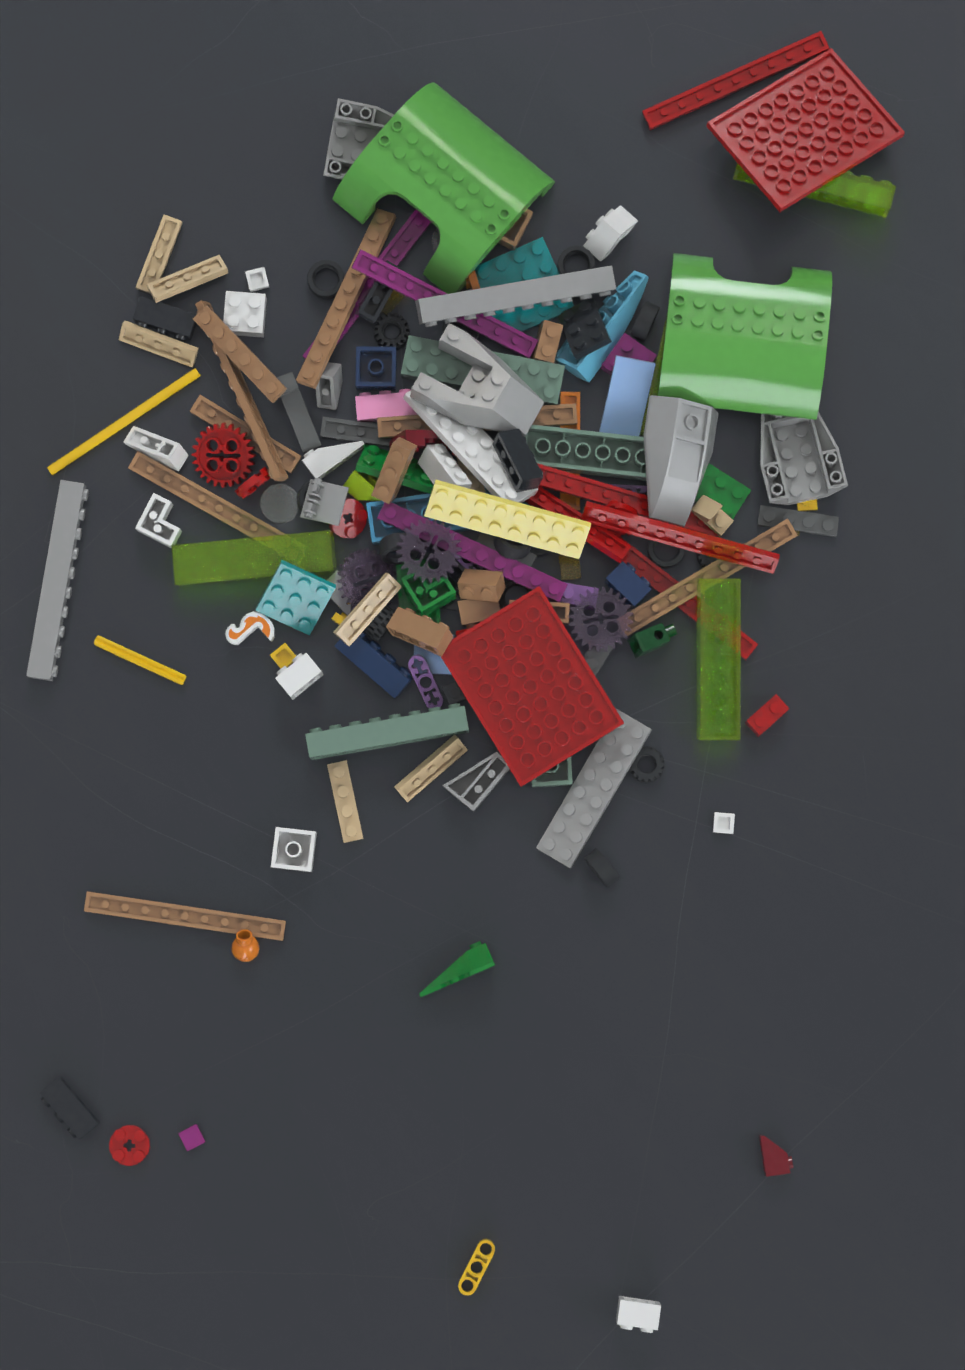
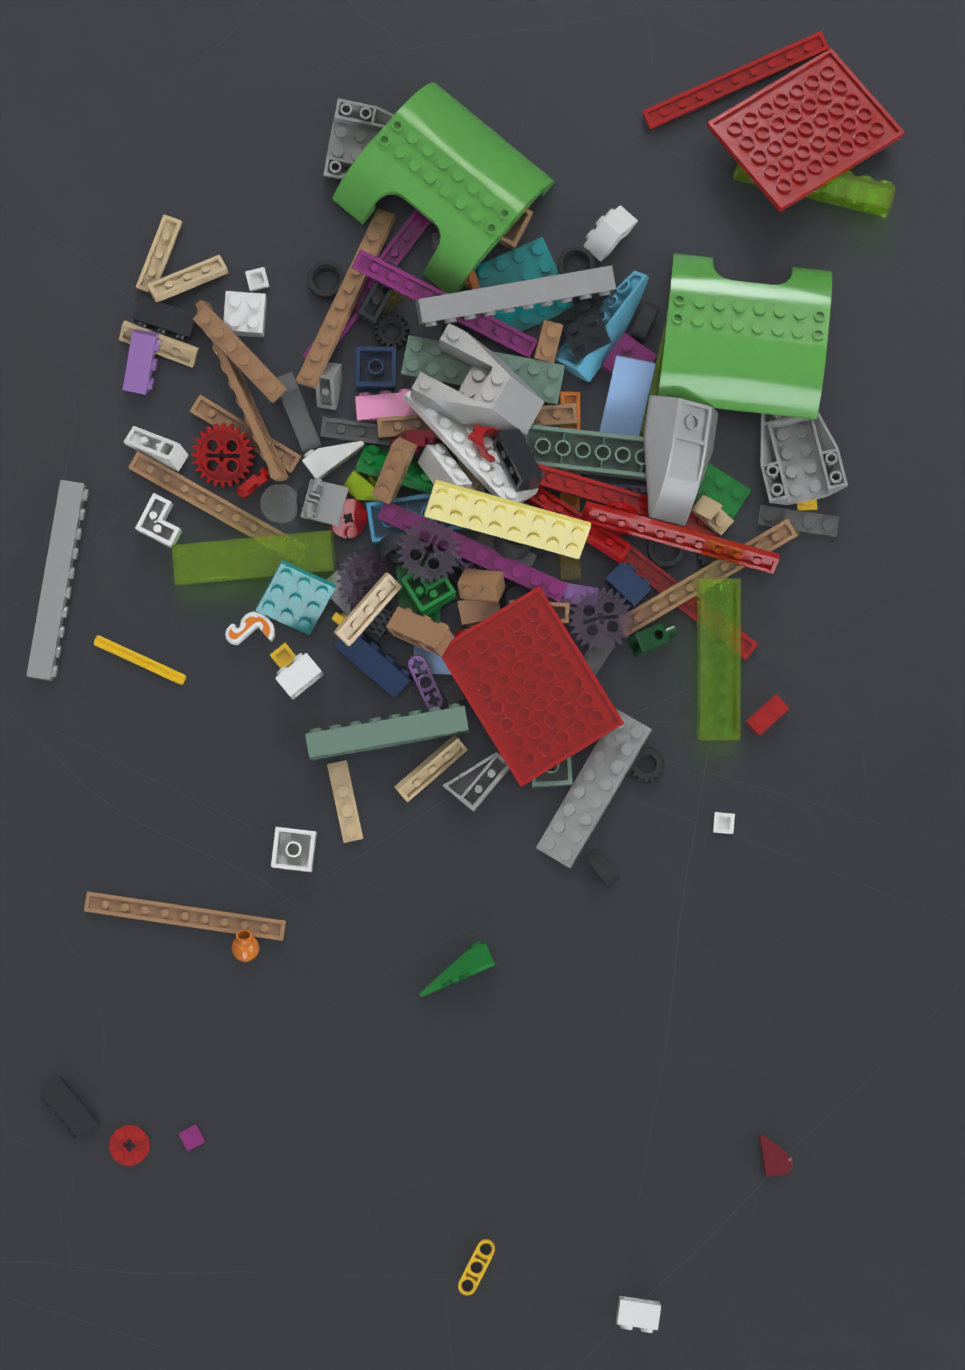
(123, 421): yellow piece -> none
(141, 361): none -> medium lavender brick
(477, 438): none -> red helmet

